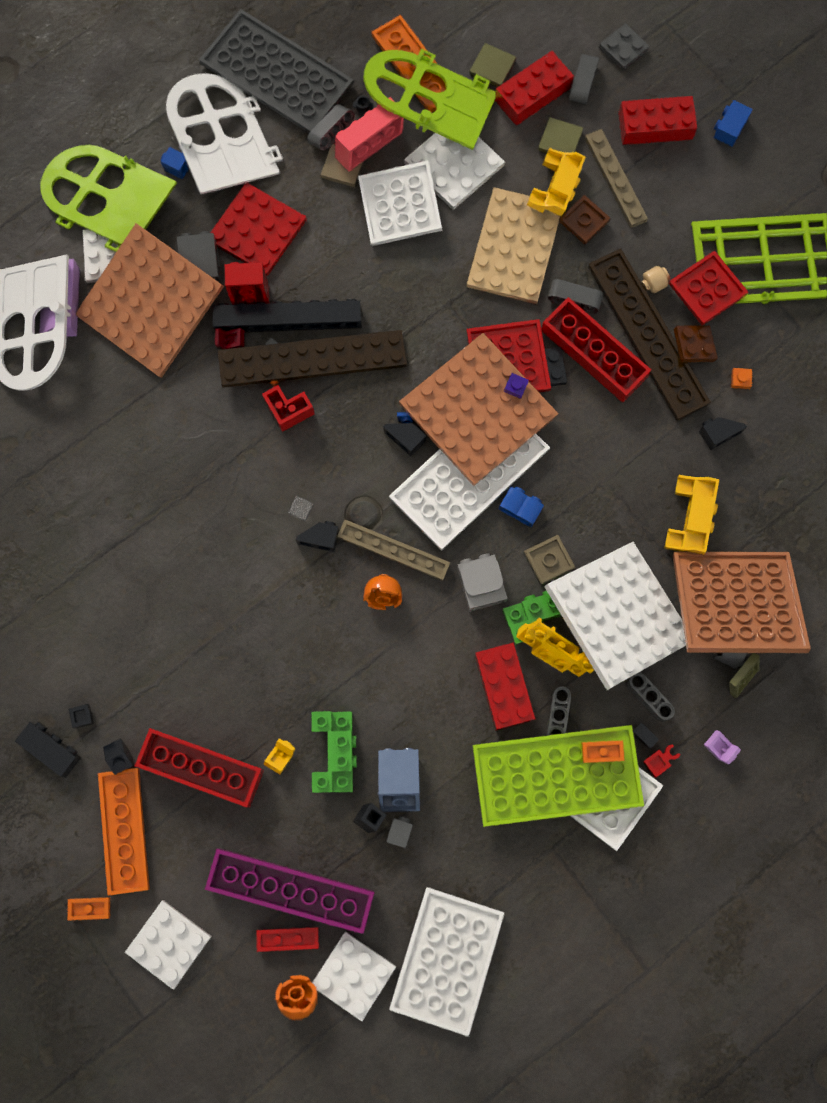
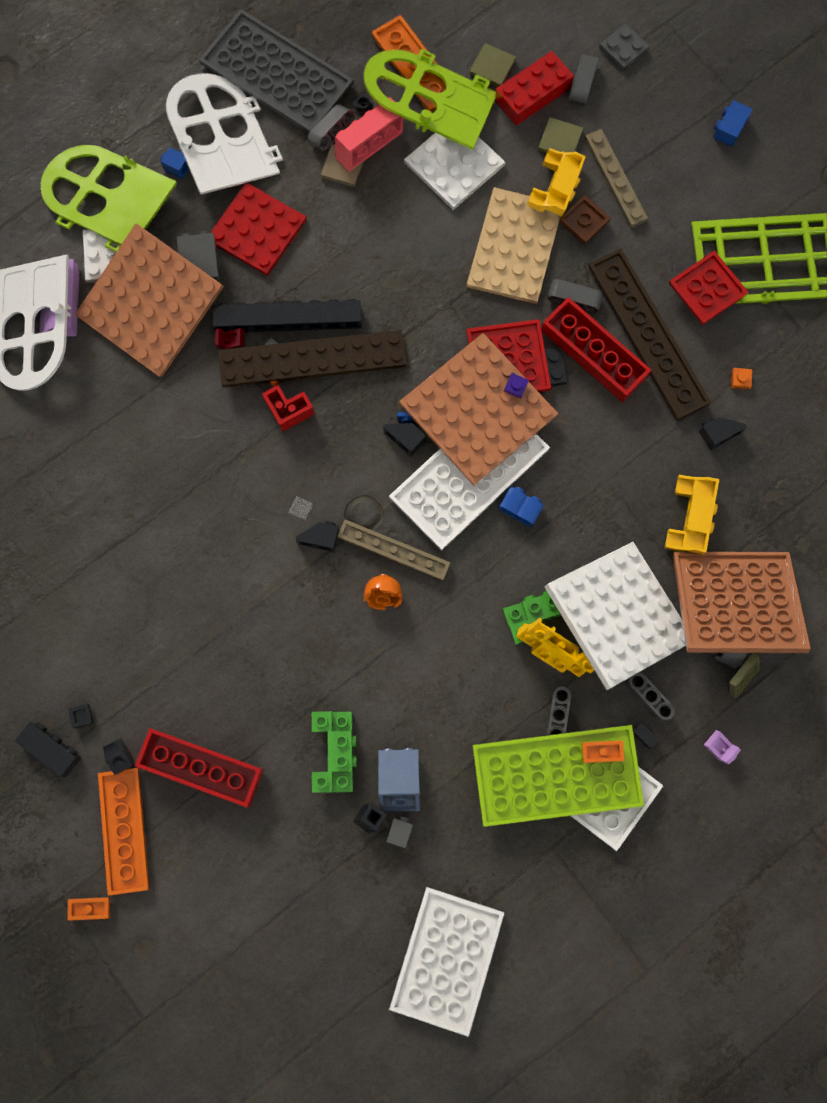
(168, 944): white plate -> none
(246, 283): red brick -> none
(280, 756): yellow bracket -> none
(288, 939): red plate -> none
(290, 890): magenta brick -> none
(296, 997): orange cylinder -> none
(353, 976): white plate -> none
(400, 203): white plate -> none
(482, 582): light grey brick -> none
(504, 686): red brick -> none
(549, 560): dark tan tile -> none
(655, 279): tan head -> none
(657, 120): red brick -> none
(659, 761): red plate -> none
(695, 344): reddish brown plate -> none

